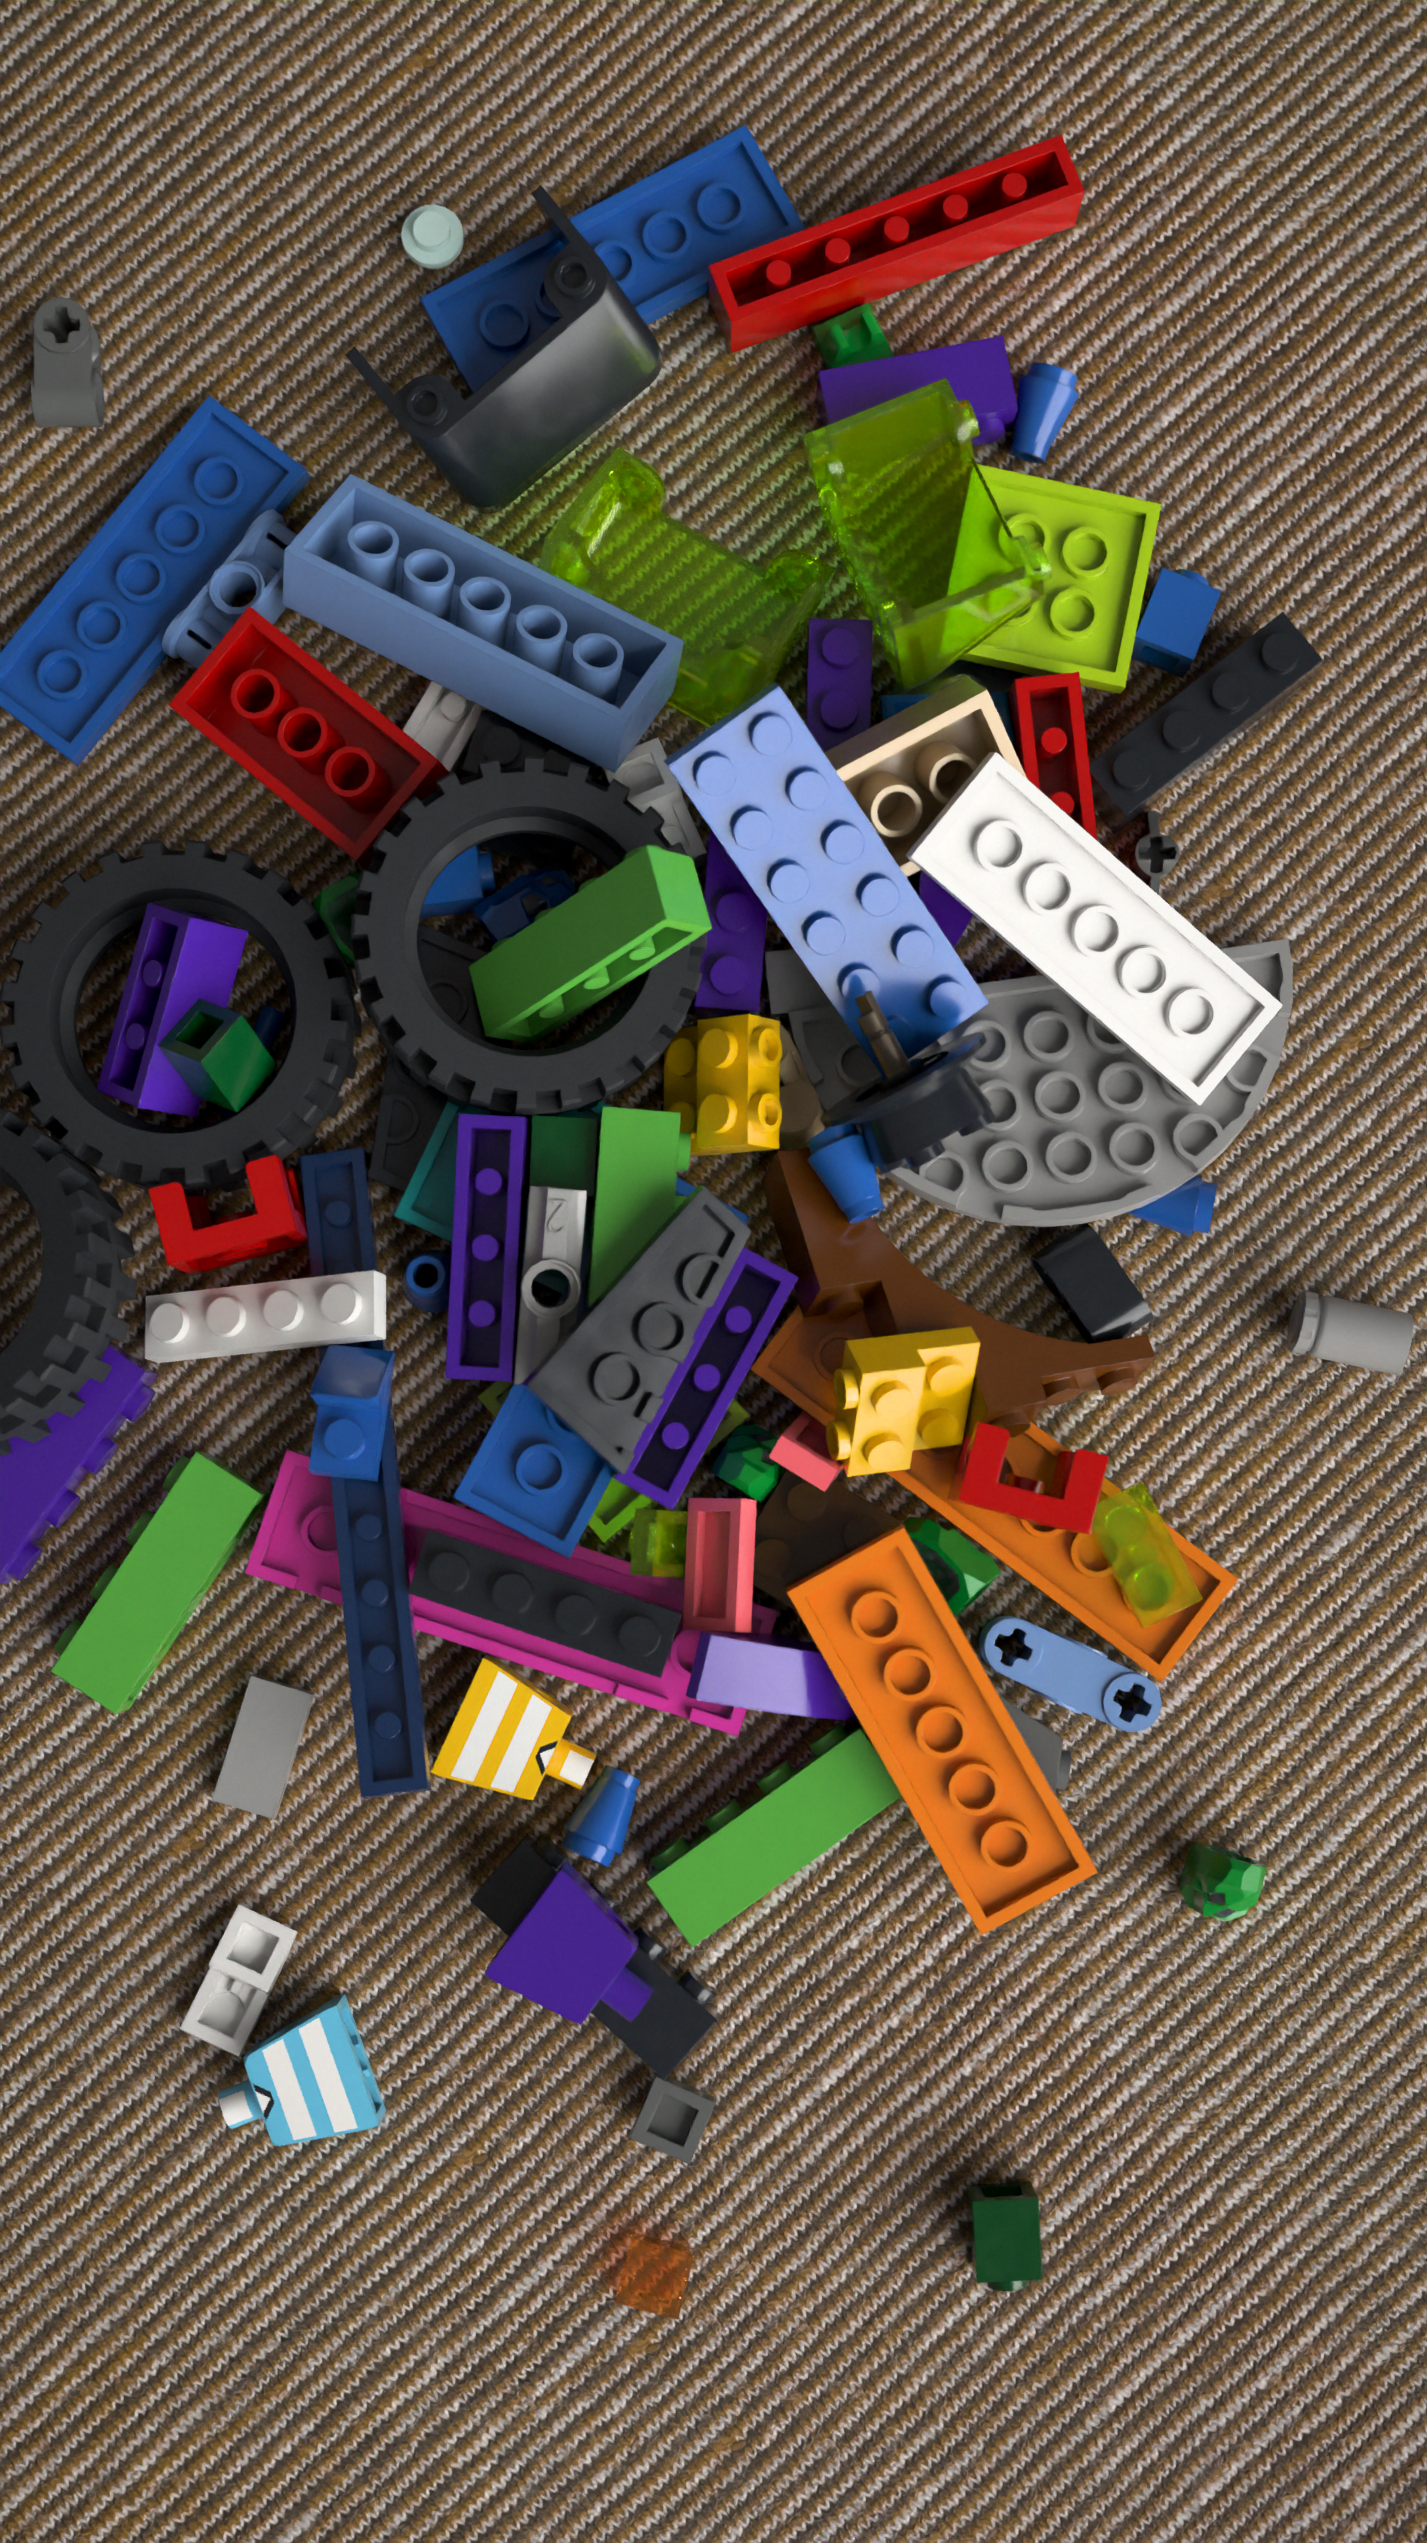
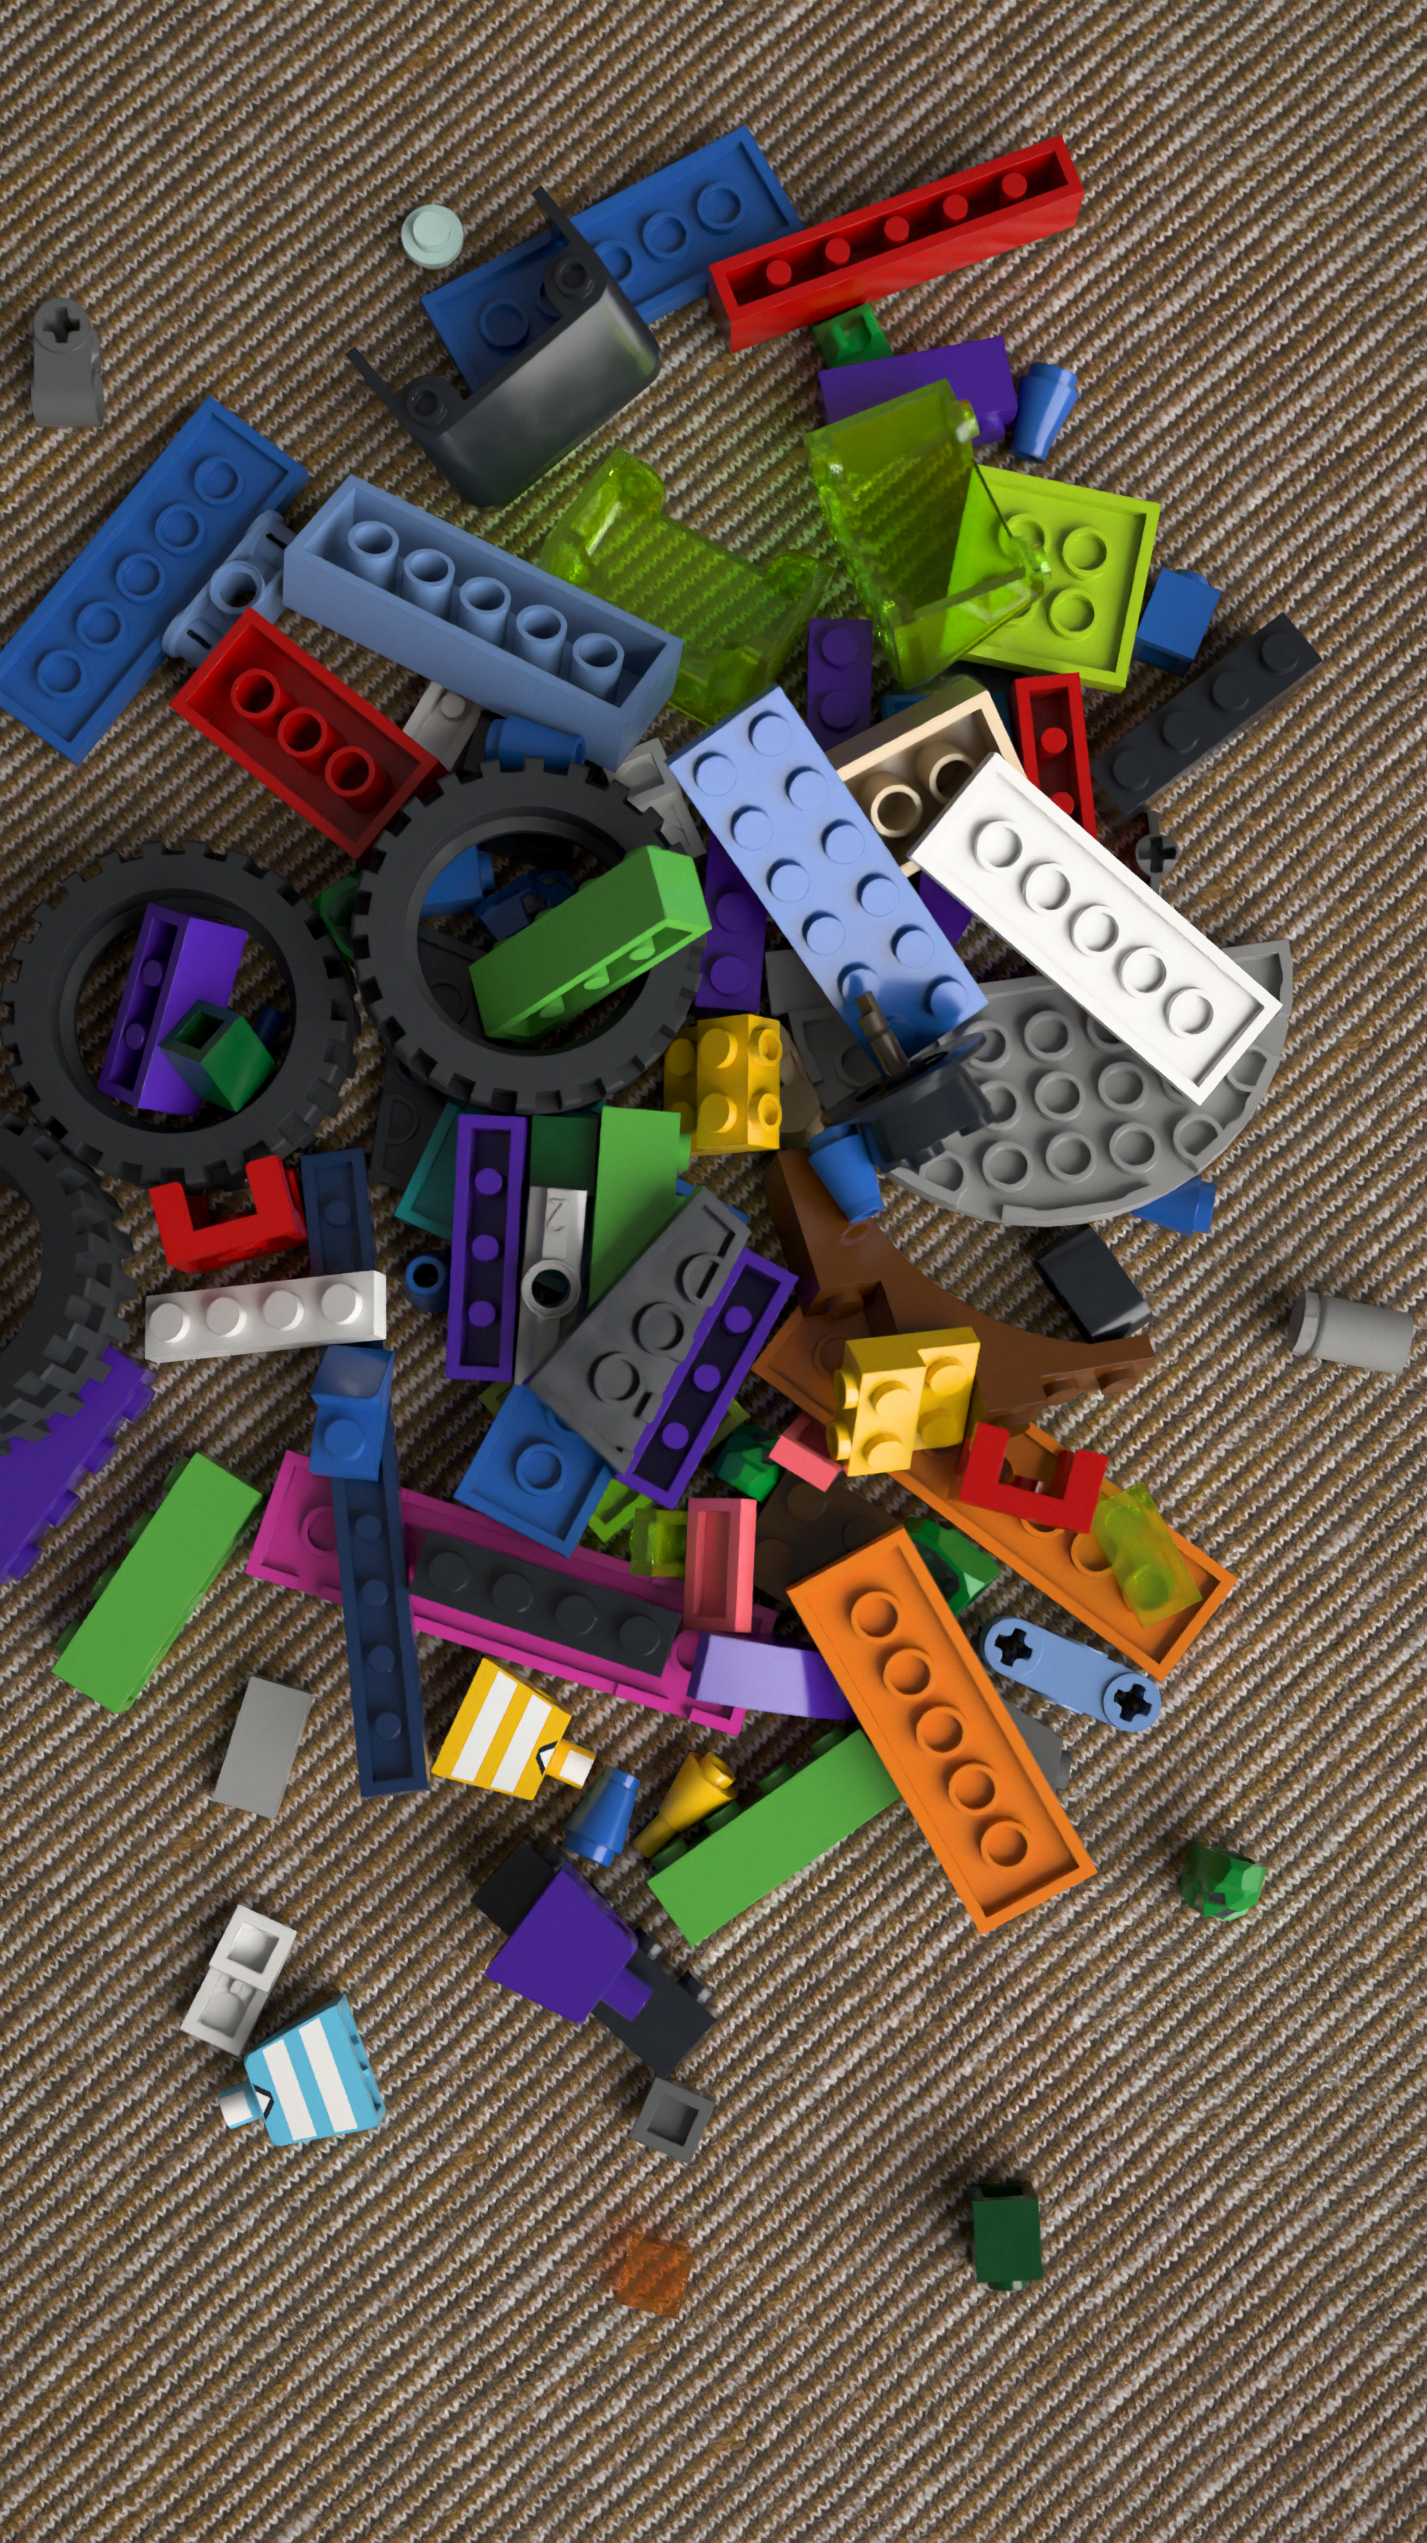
(520, 737): none -> blue cone
(696, 1792): none -> yellow cone

